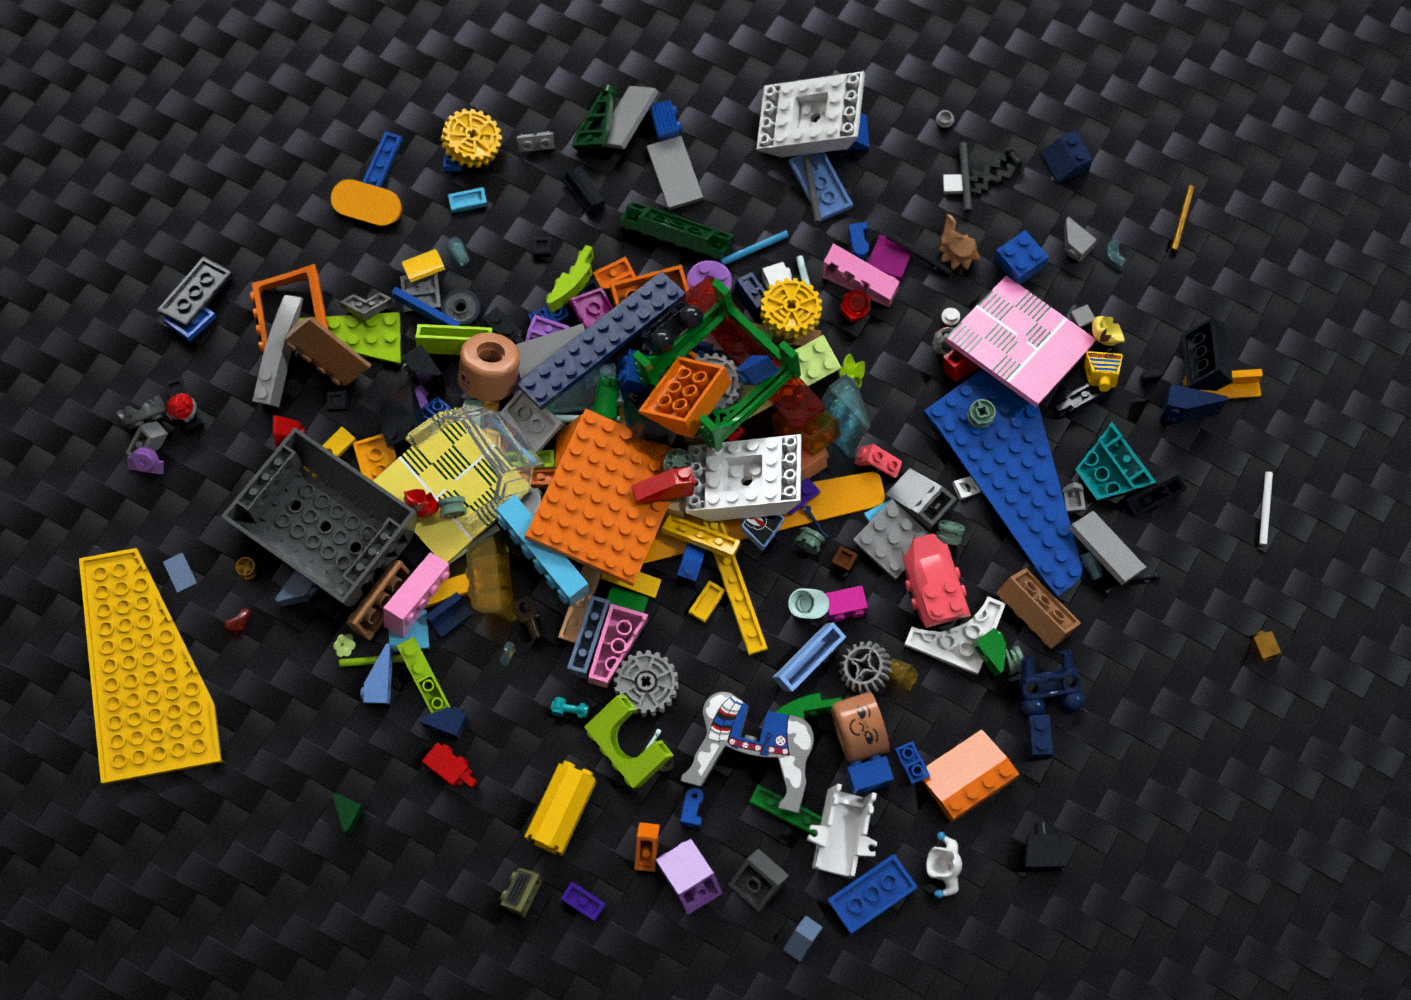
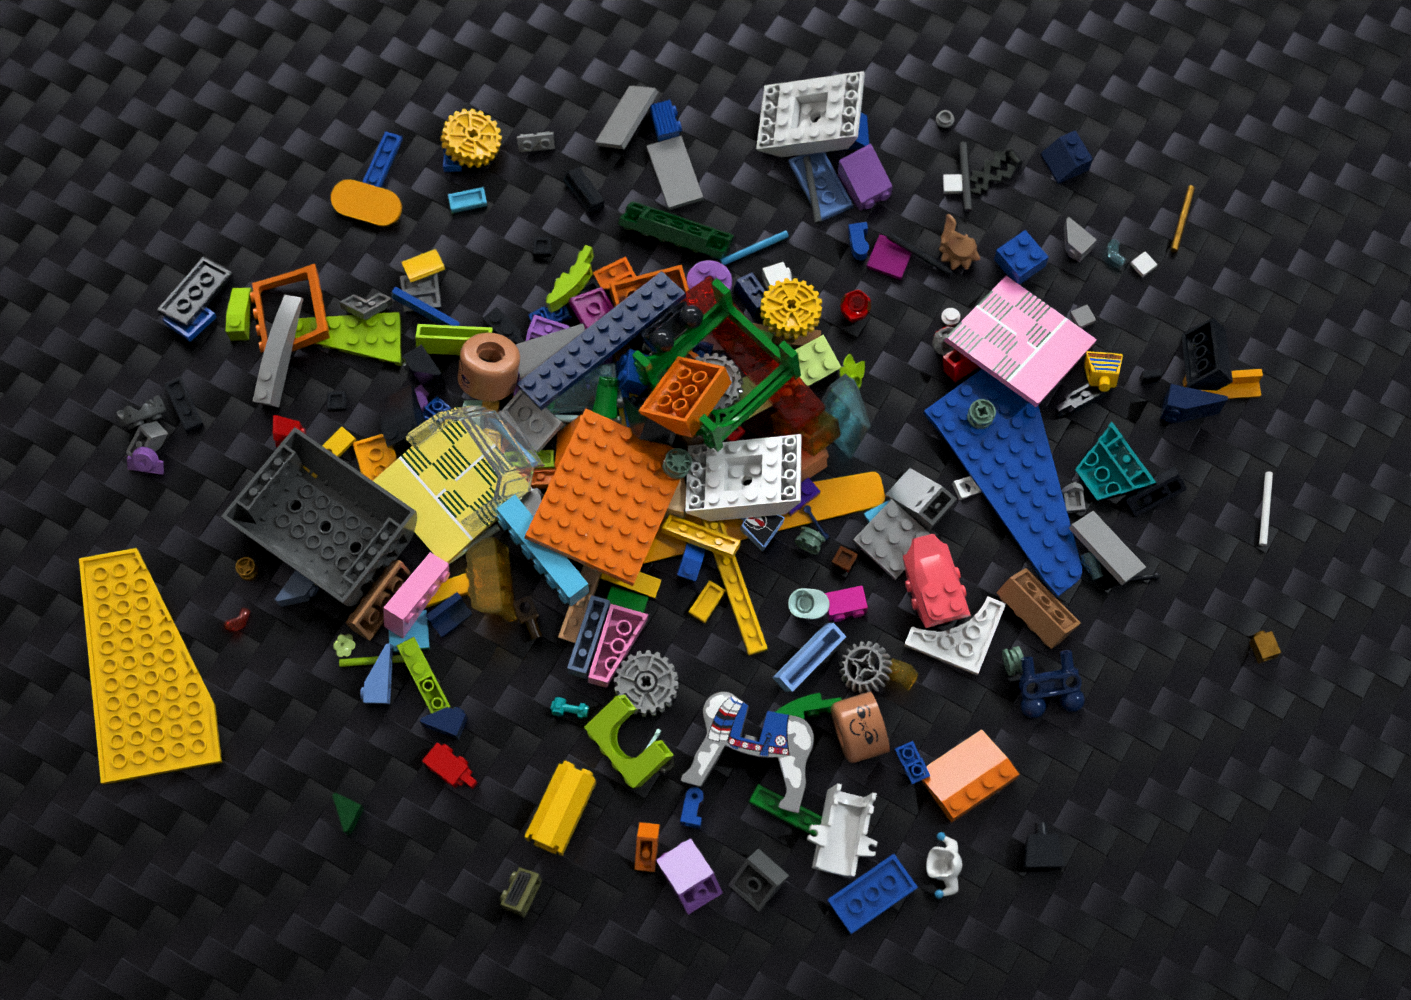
(179, 572): sand blue sticker -> none
(181, 407): red piece -> none
(238, 314): none -> lime slope
(326, 351): medium nougat slope -> none
(423, 504): red hair -> none
(452, 507): sand green wheel -> none
(457, 250): clear light blue cone -> none
(465, 297): dark grey wheel -> none
(509, 649): clear light blue tile -> none
(583, 901): dark purple plate -> none
(596, 138): dark green plate -> none
(666, 485): red slope -> none
(756, 369): blue slope -> none
(802, 269): light aqua wheel -> none
(802, 938): sand blue slope -> none
(856, 274): bright pink wedge -> none
(864, 178): none -> medium lavender slope
(868, 775): blue brick -> none
(878, 458): coral bracket -> none
(950, 532): sand green wheel -> none
(992, 650): green slope -> none
(1039, 737): dark blue brick -> none
(1106, 331): light yellow hair -> none
(1143, 264): none -> white tile

